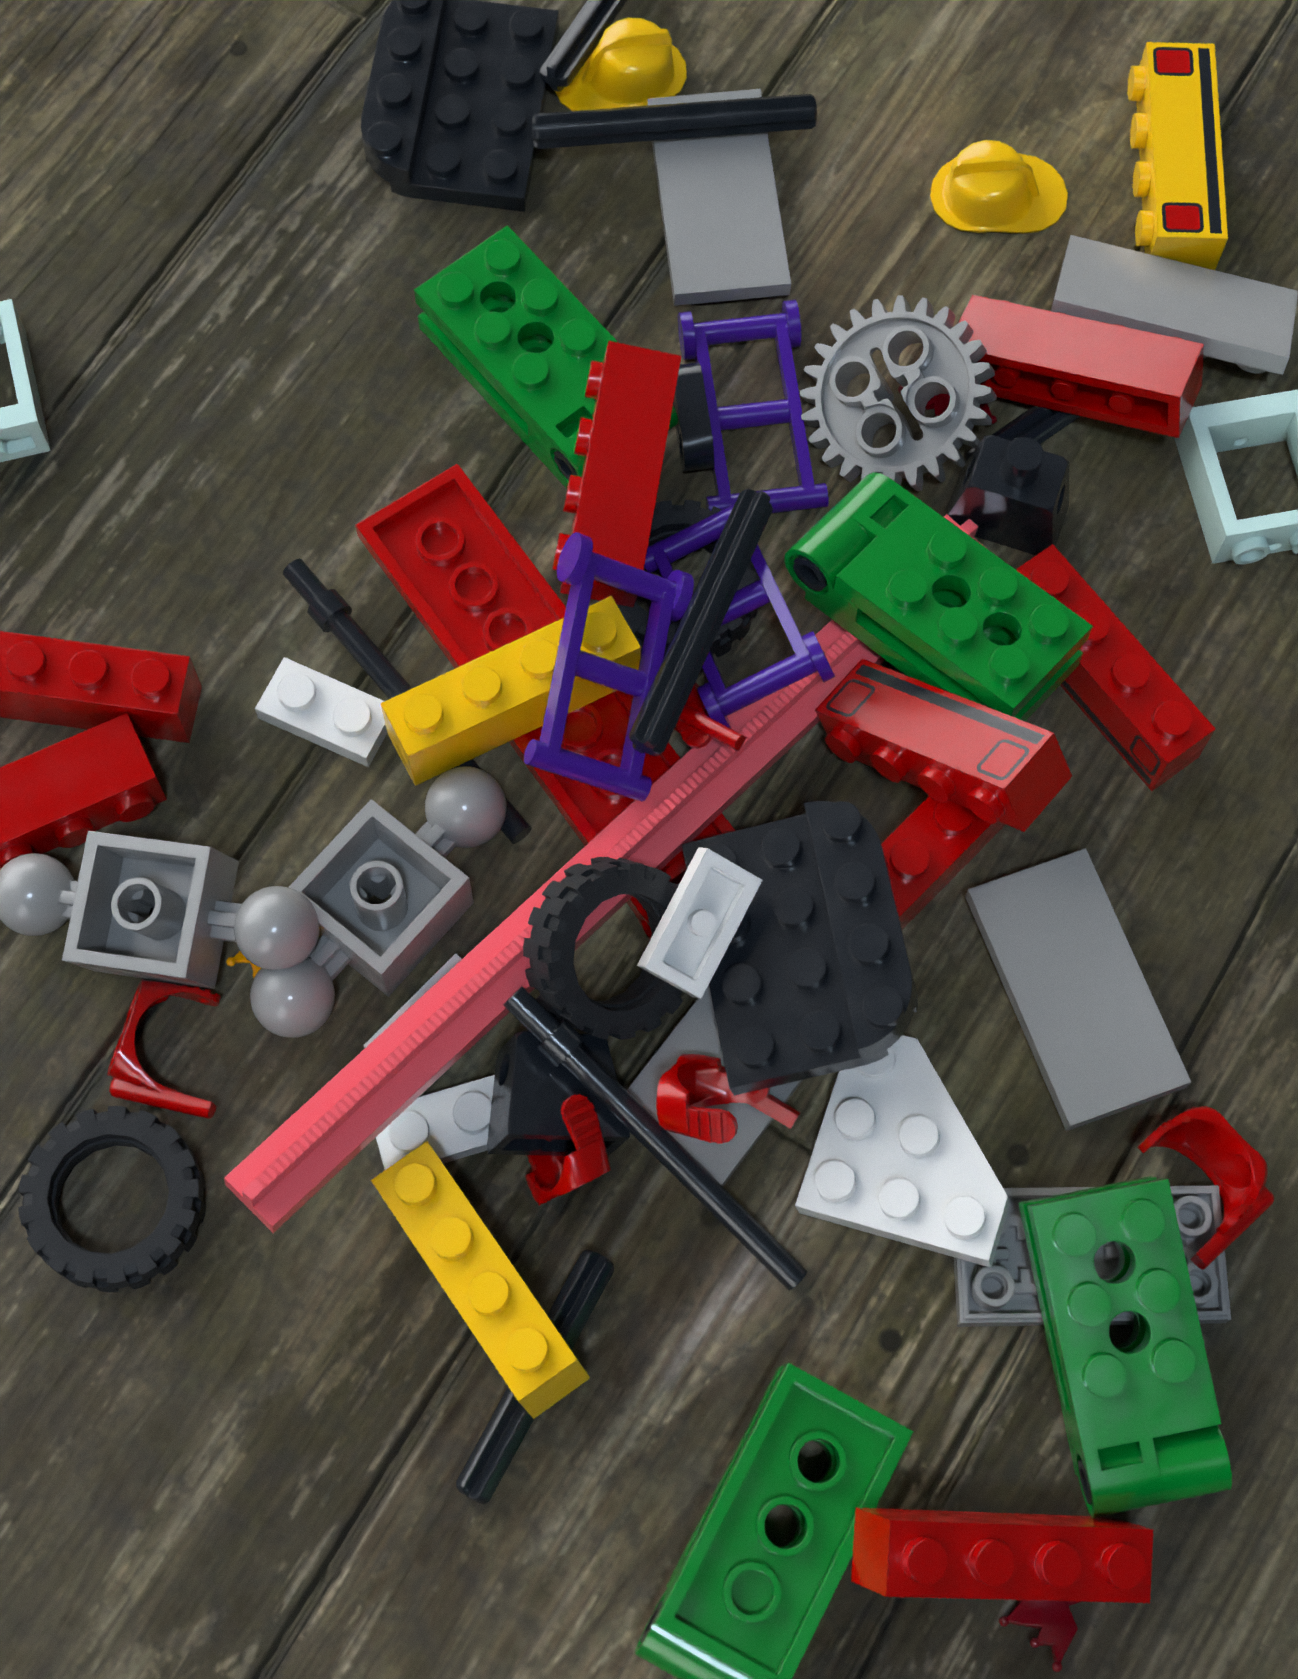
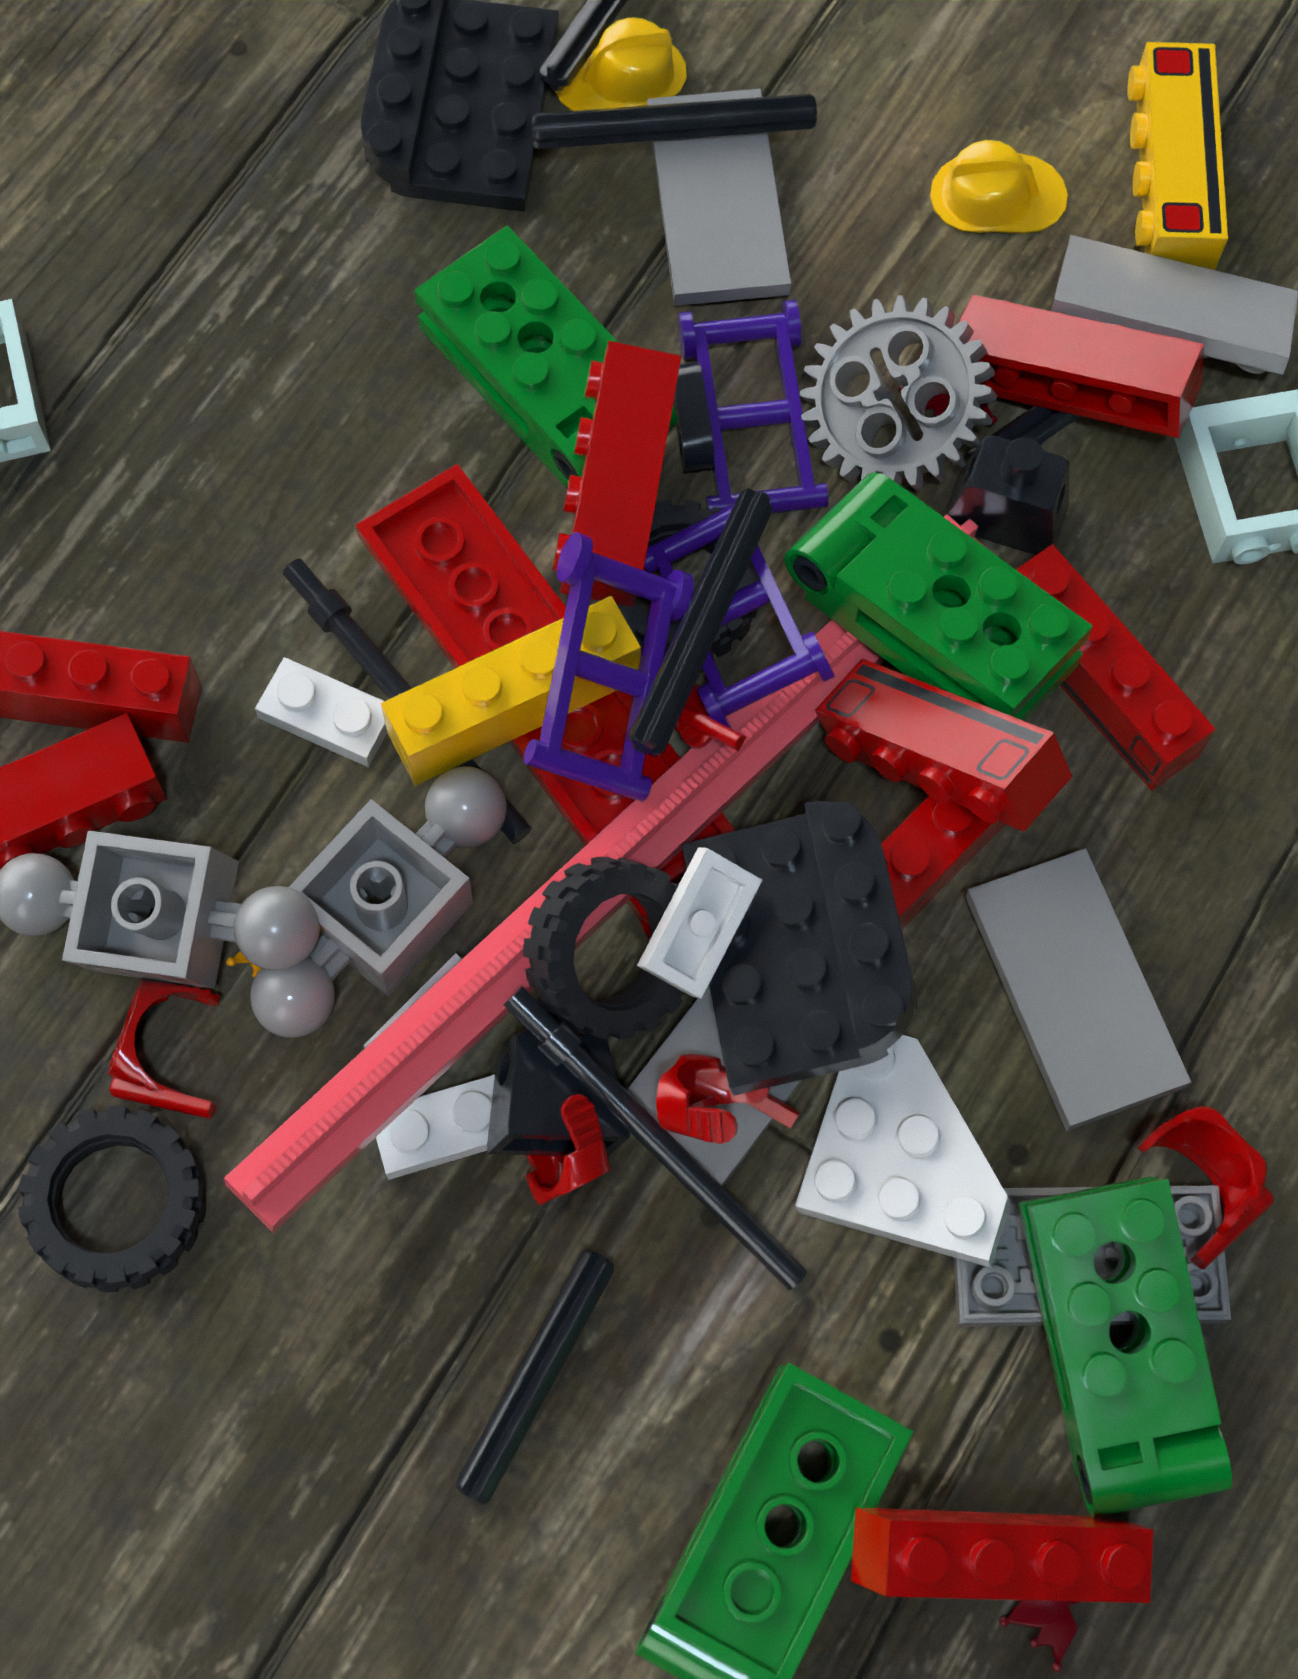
(480, 1280): yellow brick -> none

